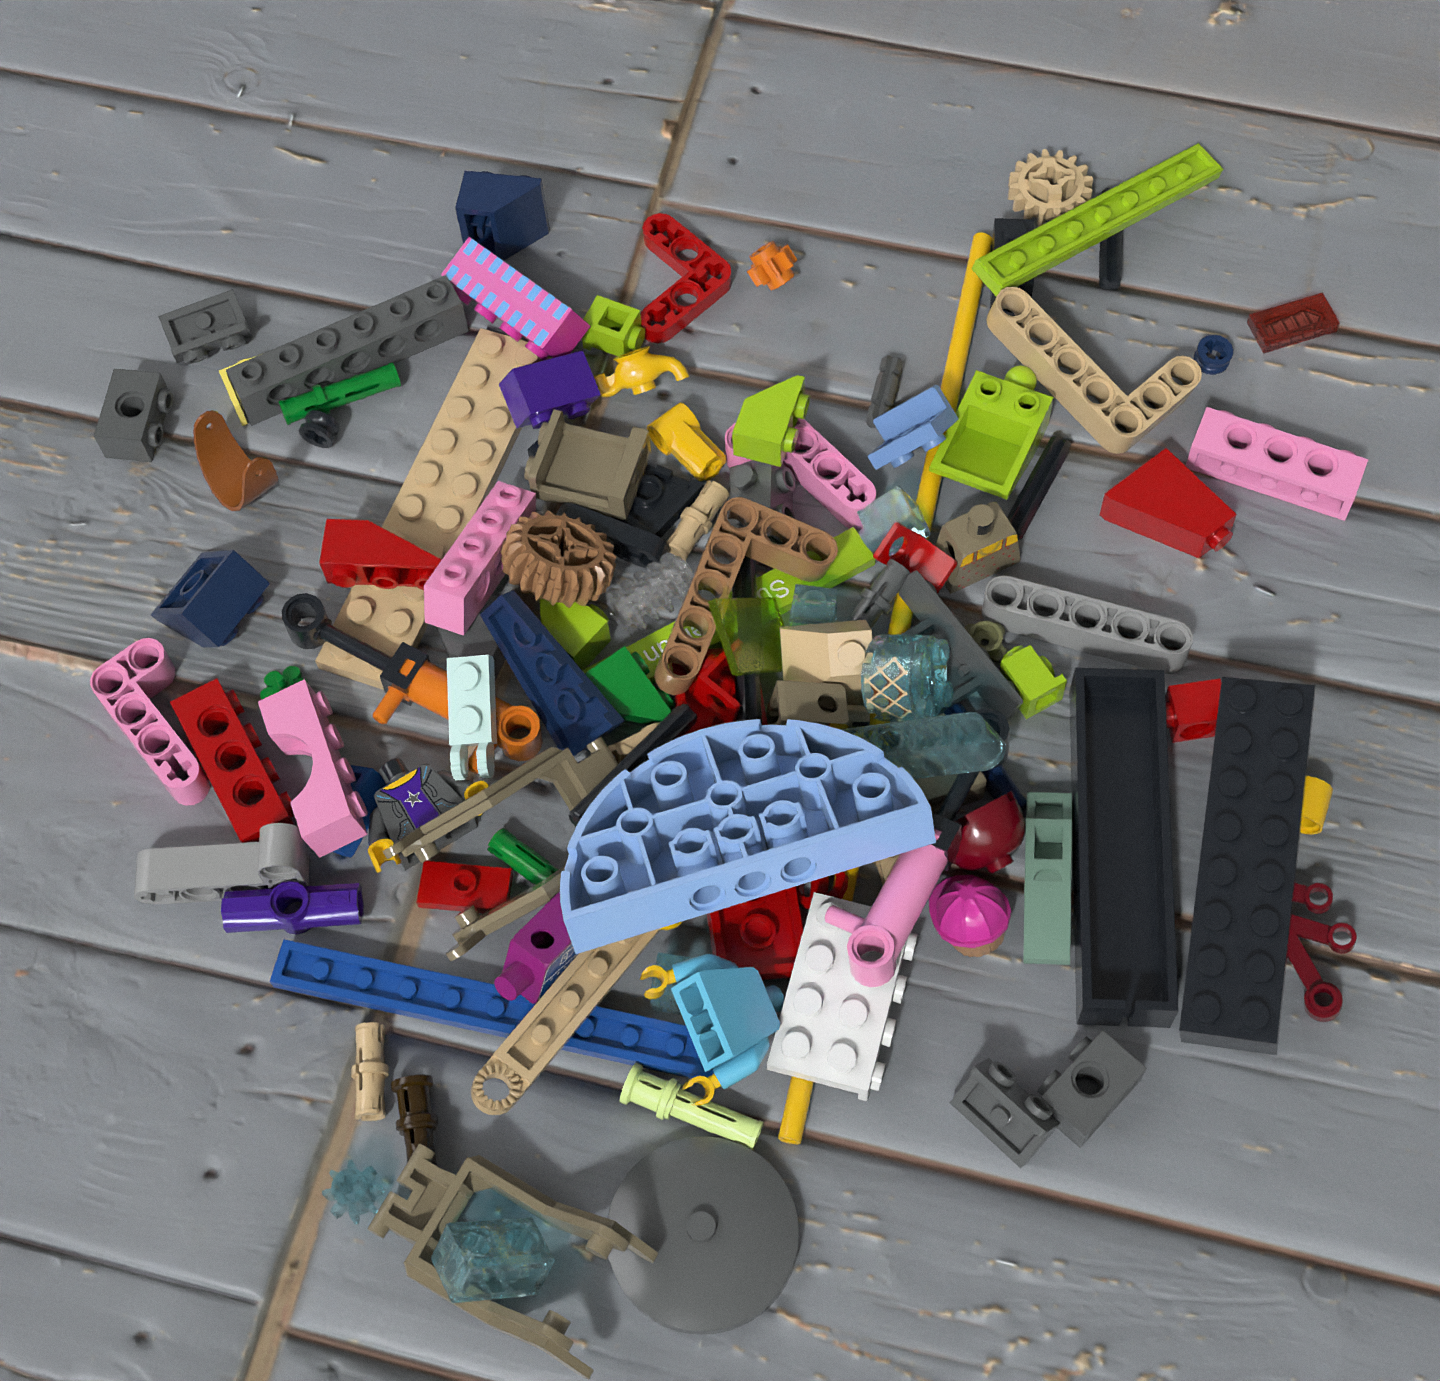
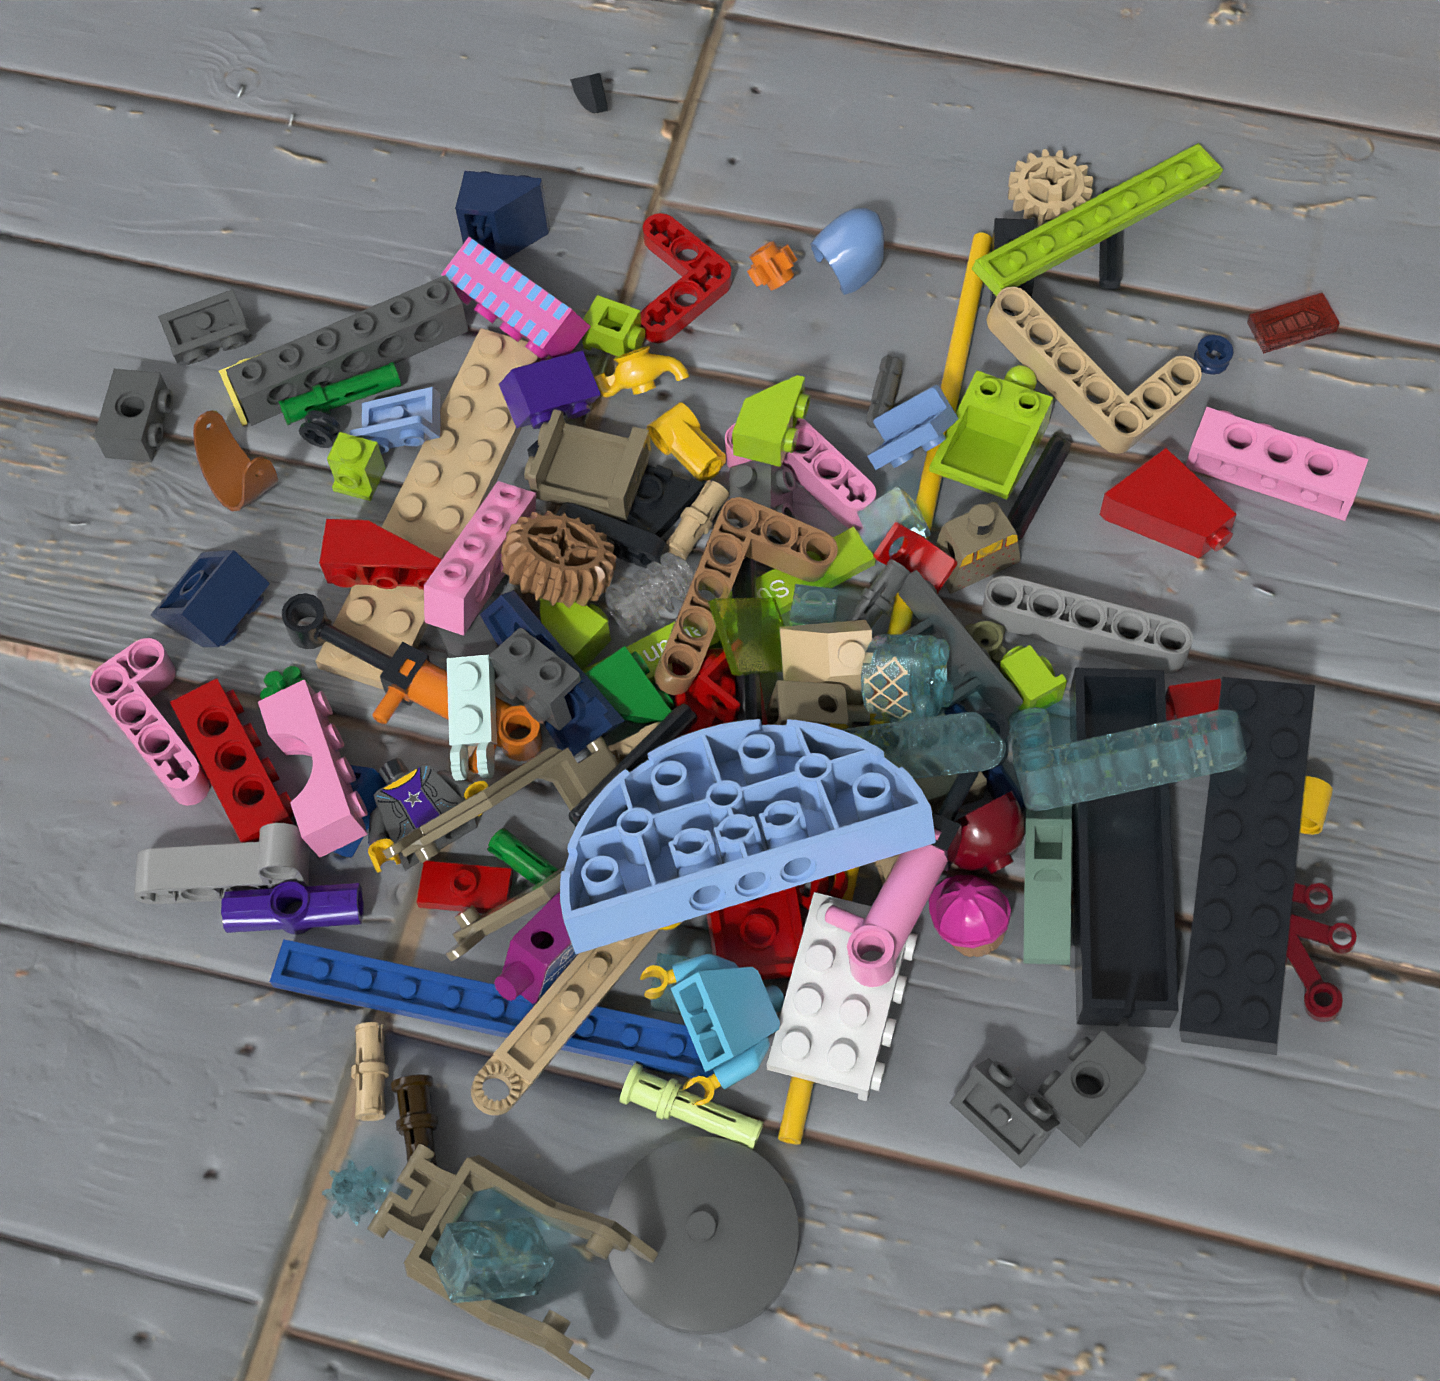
(356, 466): none -> lime brick
(401, 419): none -> medium blue bracket
(534, 676): none -> dark grey bracket
(590, 92): none -> black tile
(852, 247): none -> medium blue piece
(1122, 760): none -> clear light blue beam

